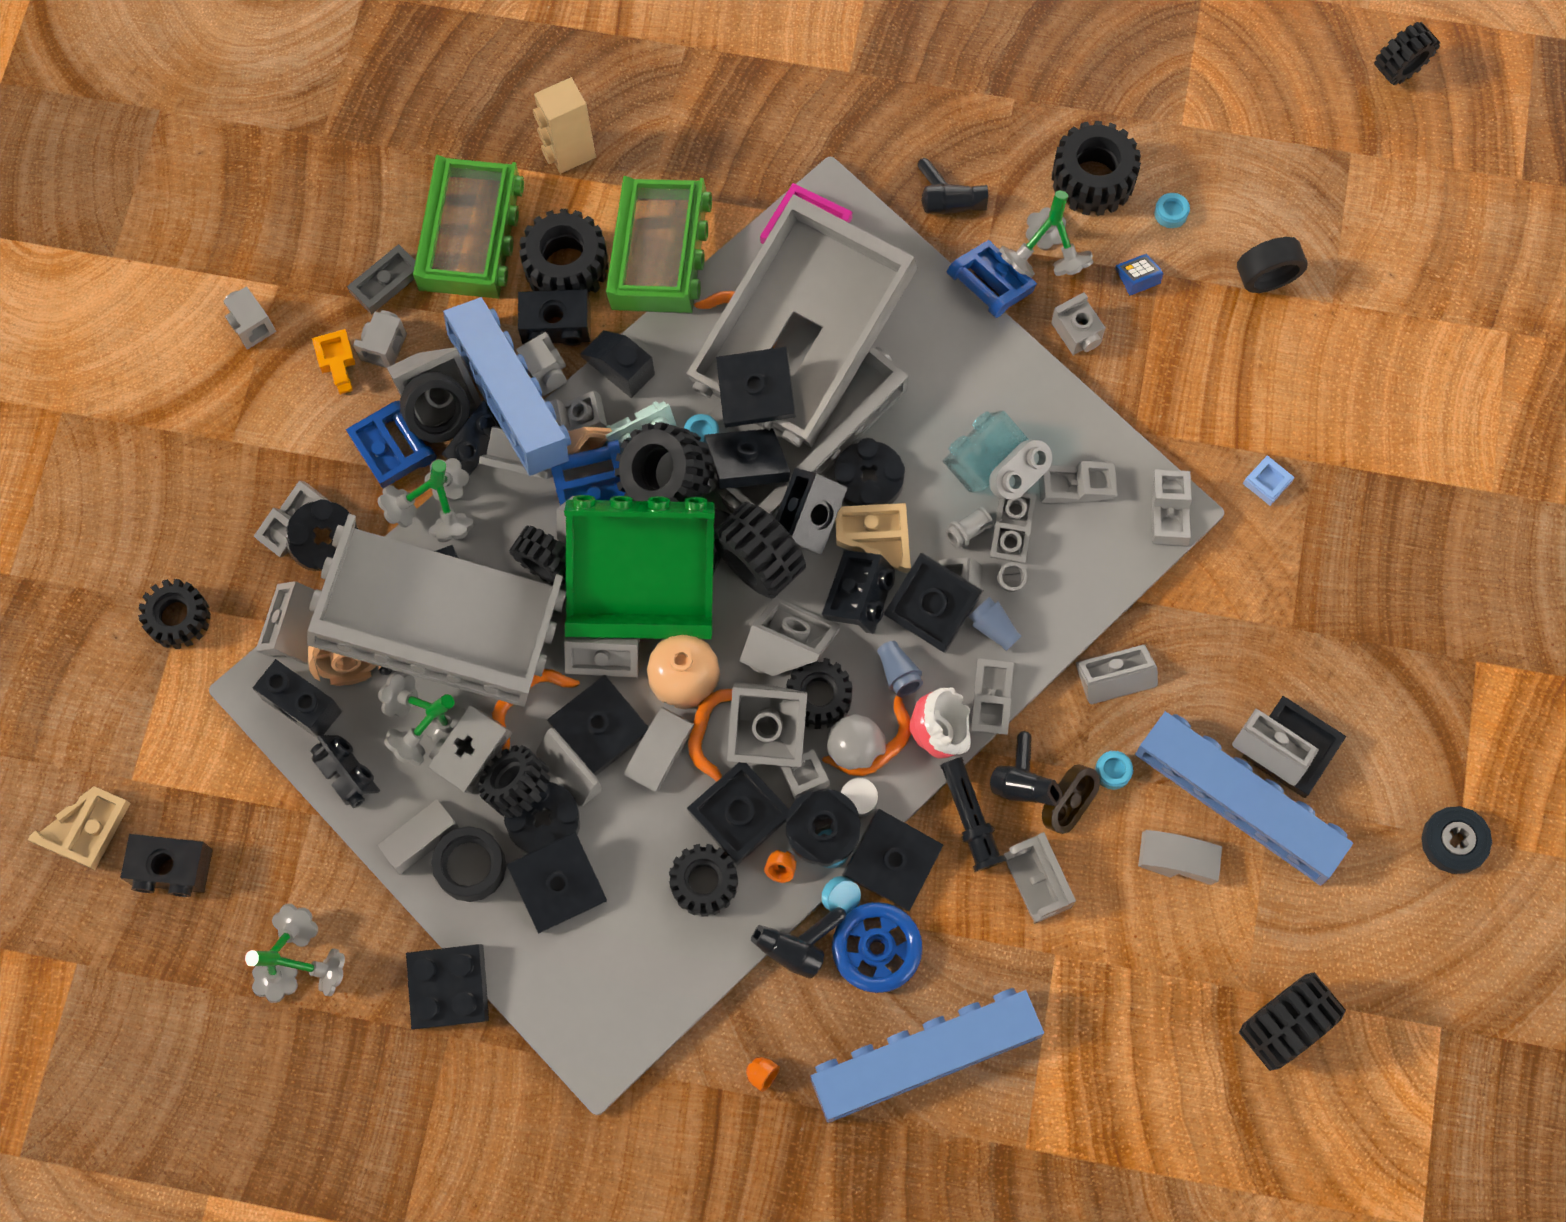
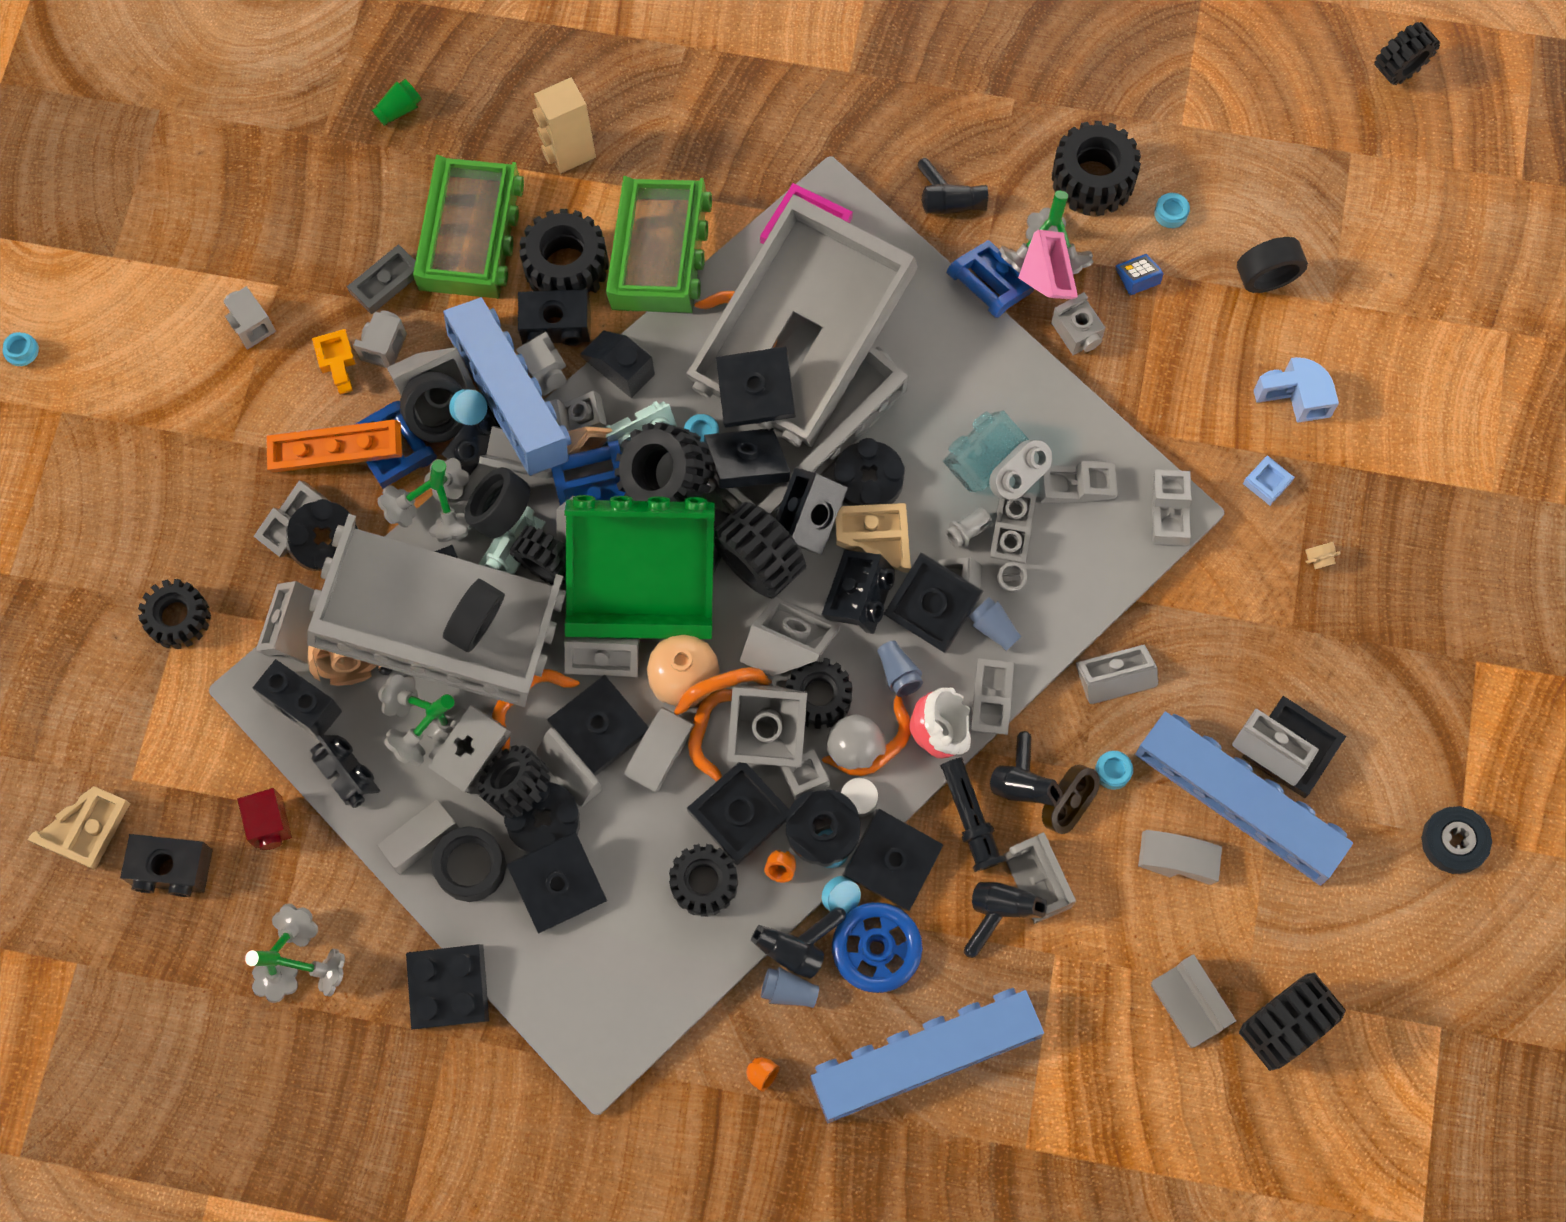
(20, 349): none -> medium azure plate
(264, 819): none -> dark red brick
(334, 446): none -> orange plate
(397, 102): none -> green cone
(468, 407): none -> medium azure tile
(473, 615): none -> black tyre
(497, 502): none -> black tyre
(498, 553): none -> light aqua hinge
(718, 683): none -> orange animal
(788, 989): none -> sand blue cone
(1000, 901): none -> black piece
(1049, 266): none -> bright pink slope
(1192, 1002): none -> light grey panel
(1307, 386): none -> light blue brick
(1322, 555): none -> tan plate

